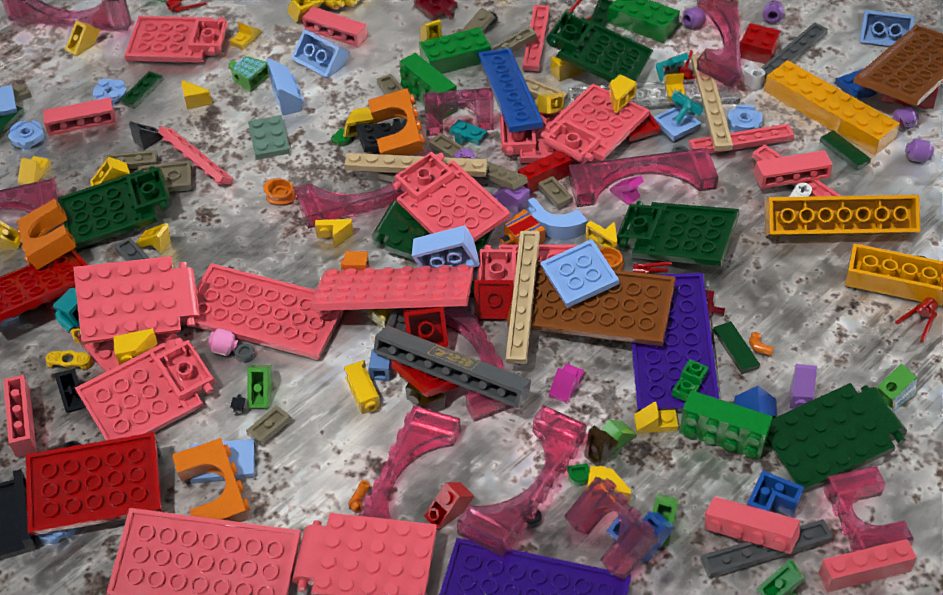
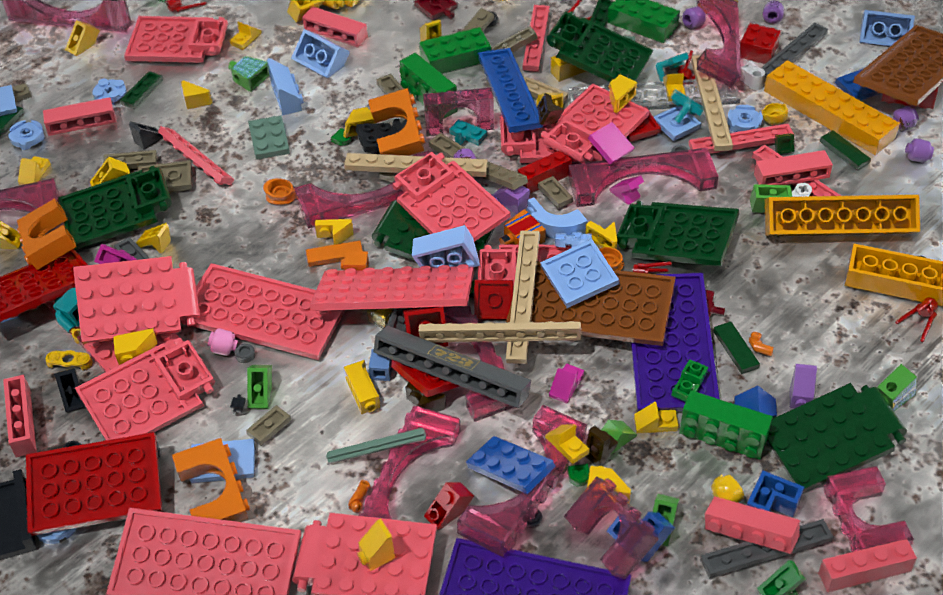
(109, 255): none -> dark pink slope
(330, 253): none -> orange tile
(376, 445): none -> sand green axle
(376, 546): none -> yellow slope
(501, 332): none -> tan plate
(510, 464): none -> blue plate
(547, 111): none -> dark brown slope
(567, 443): none -> yellow slope
(573, 240): none -> light blue plate
(611, 143): none -> tile
(727, 488): none -> yellow hair
(762, 192): none -> bright green slope
(775, 113): none -> yellow hair
(784, 143): none -> dark green plate

